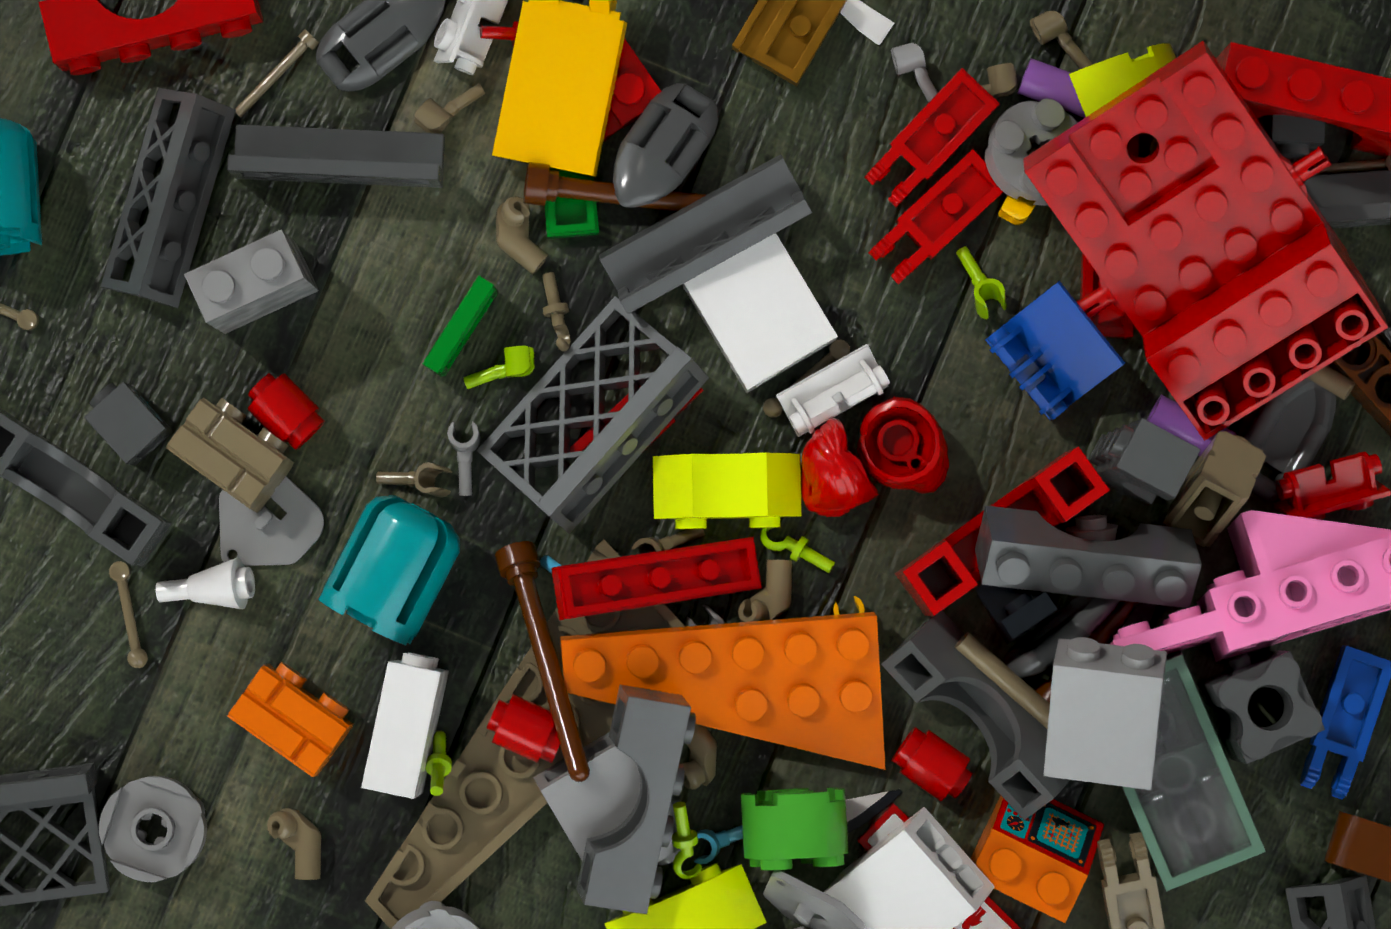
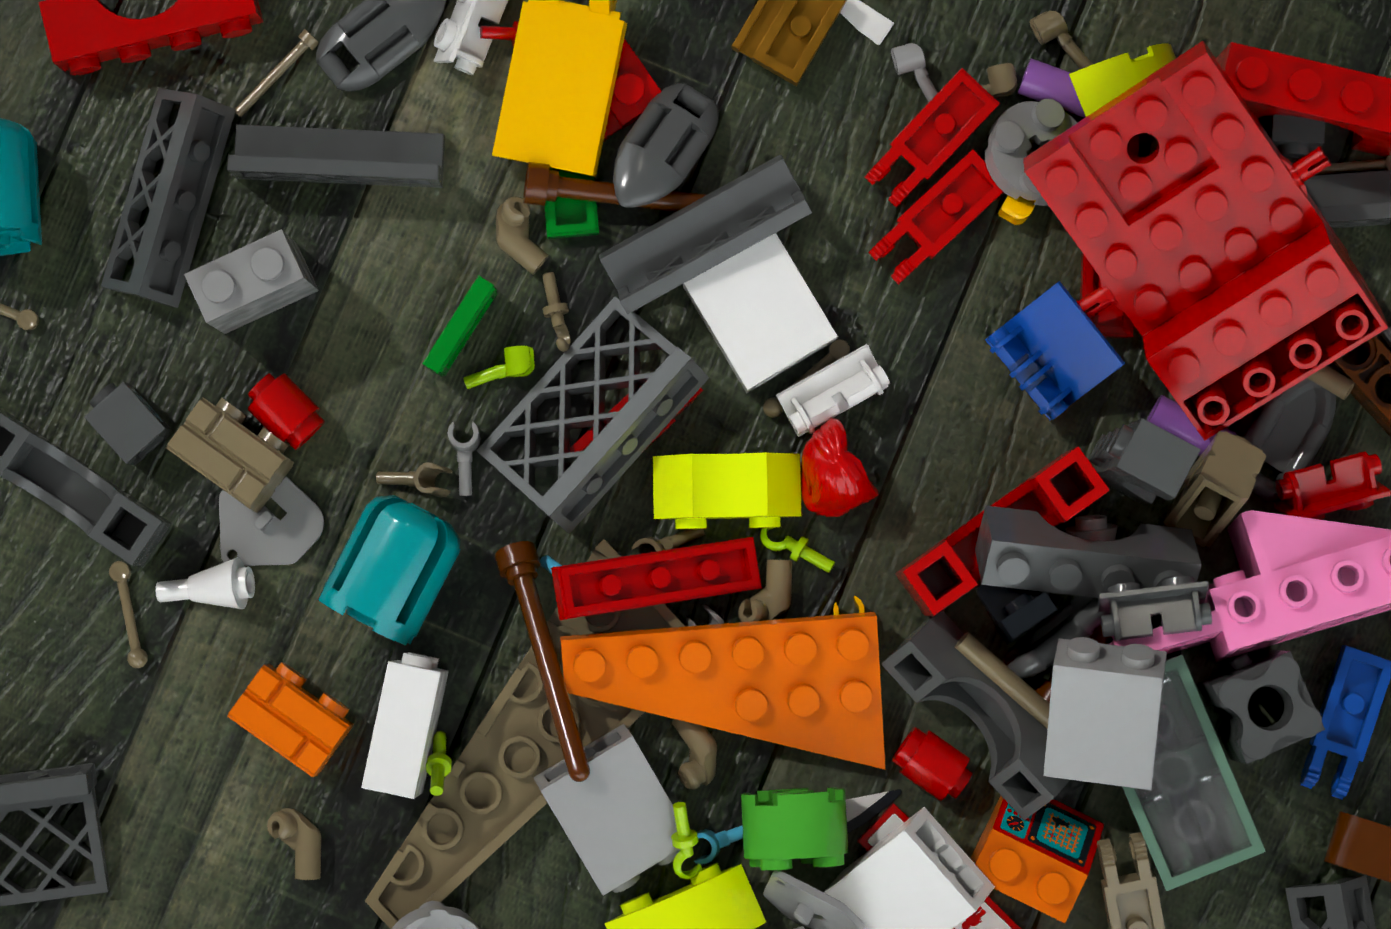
(139, 801): light grey plate -> none
(435, 119): dark tan hand -> none
(524, 729): red brick -> none
(621, 865): dark grey arch -> none
(897, 434): red hair -> none
(984, 287): lime hand -> none
(1133, 607): none -> dark grey hinge

